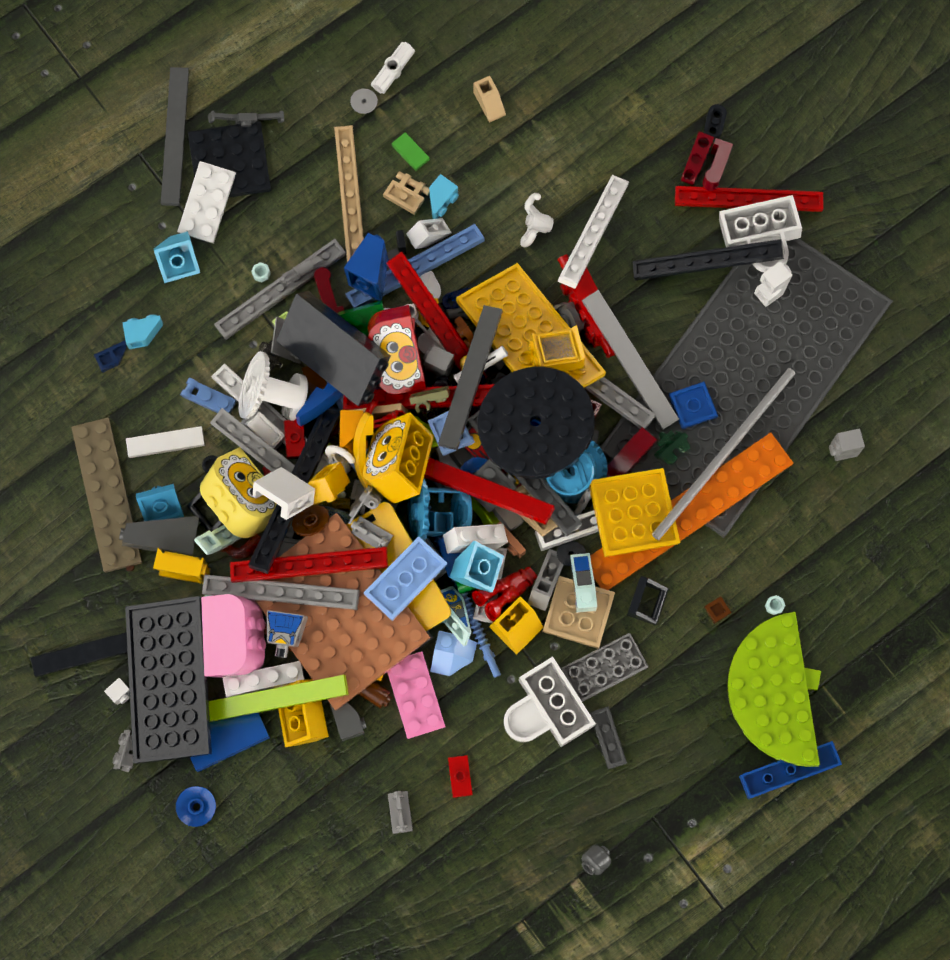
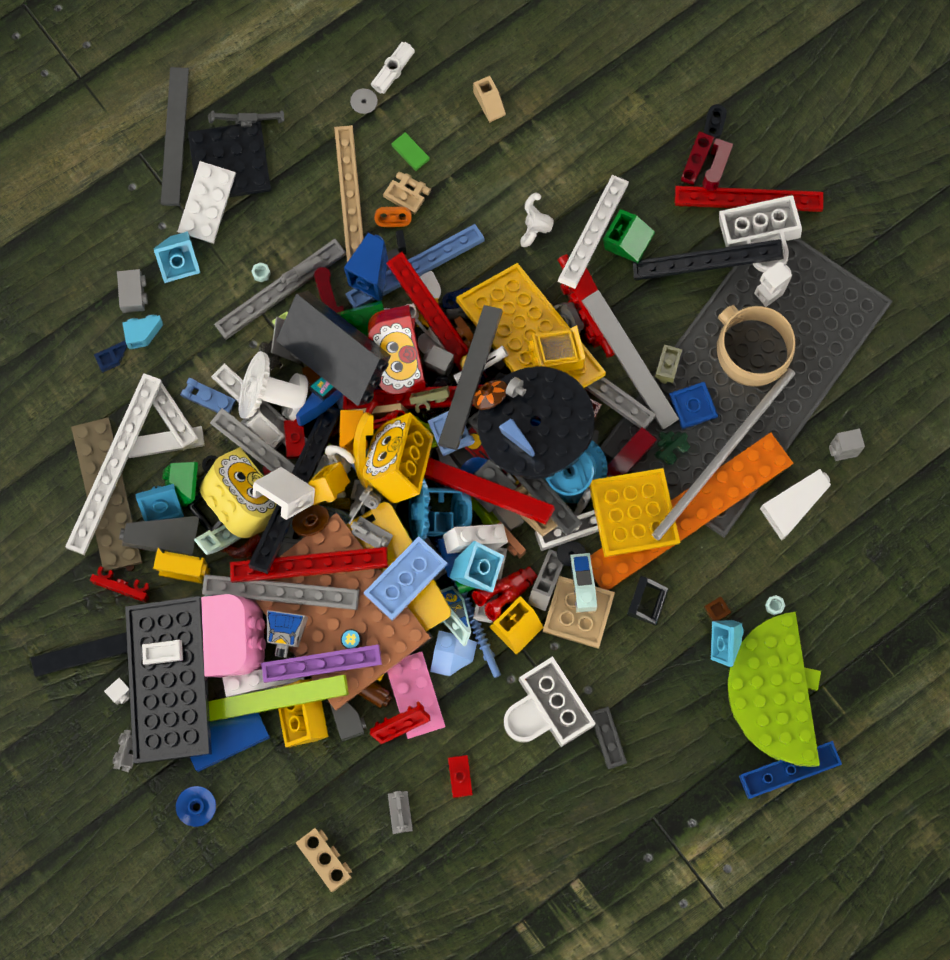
(113, 464): none -> white plate
(120, 586): none -> red plate
(131, 291): none -> light grey brick
(162, 652): none -> white tile
(174, 419): none -> white tile
(184, 480): none -> green slope
(314, 854): none -> tan brick
(321, 663): none -> medium lavender plate
(322, 388): none -> tile
(351, 639): none -> tile
(393, 218): none -> orange plate
(400, 724): none -> red plate
(428, 232): white slope -> none
(441, 194): medium azure slope -> none
(490, 394): none -> reddish brown dish
(513, 433): none -> medium blue slope
(515, 388): none -> light grey tile
(596, 860): dark grey head -> none
(605, 667): light grey tile -> none
(628, 236): none -> green slope
(668, 364): none -> olive plate
(726, 641): none -> medium azure slope
(732, 316): none -> tan cylinder
(792, 505): none -> white slope

